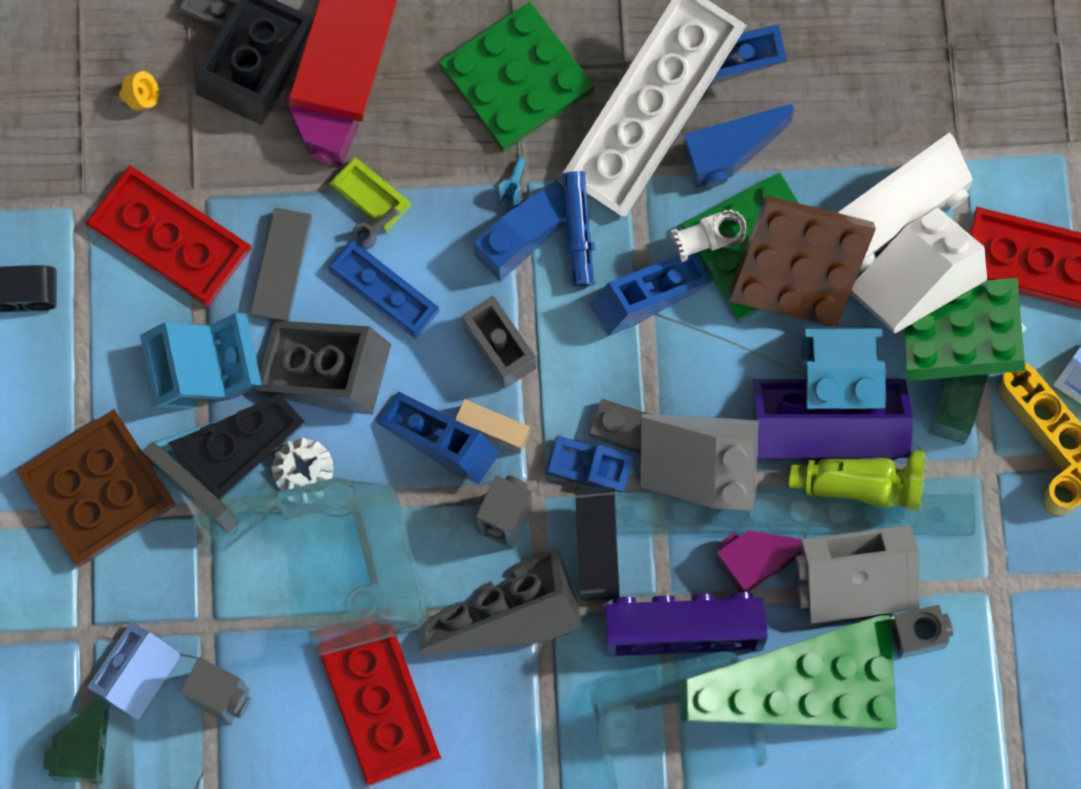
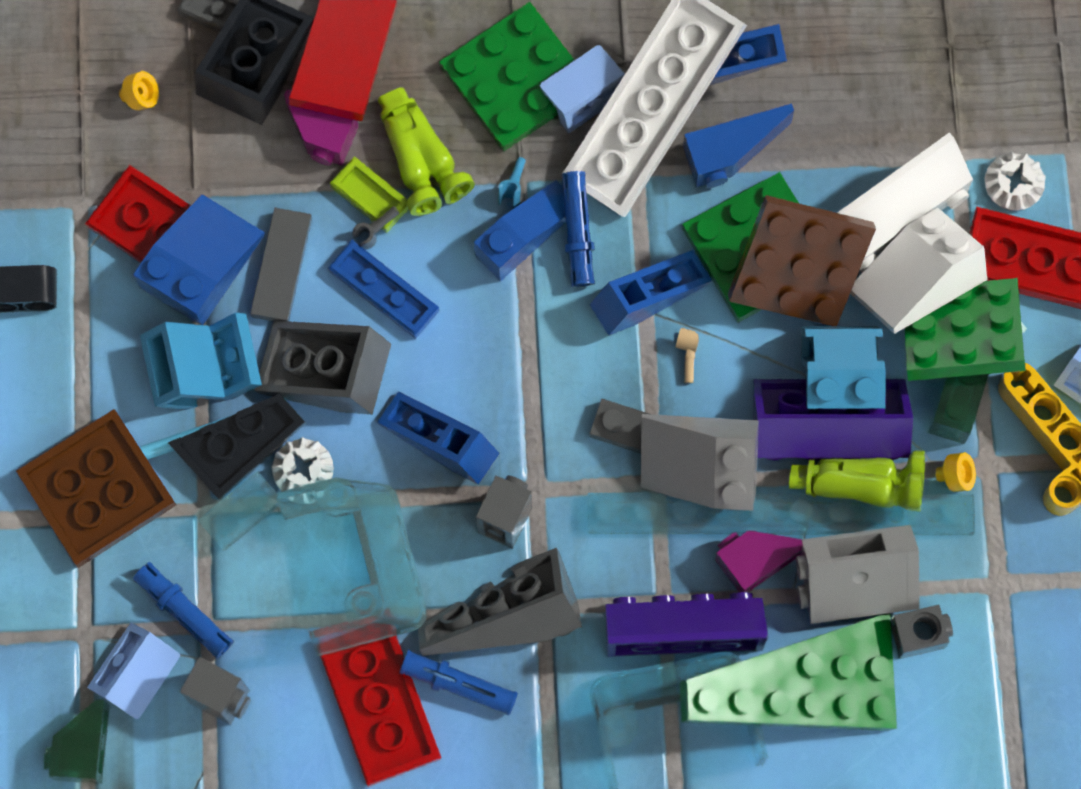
(170, 598): none -> blue pin
(190, 487): dark grey tile -> none
(198, 259): none -> blue slope
(421, 155): none -> lime piece
(494, 426): tan piece -> none
(499, 342): dark grey brick -> none
(502, 699): none -> blue pin
(583, 87): none -> light blue panel
(588, 464): blue slope -> none
(597, 544): black beam -> none
(688, 341): none -> tan hand
(707, 235): white connector -> none
(957, 472): none -> yellow tile
(998, 185): none -> white gear

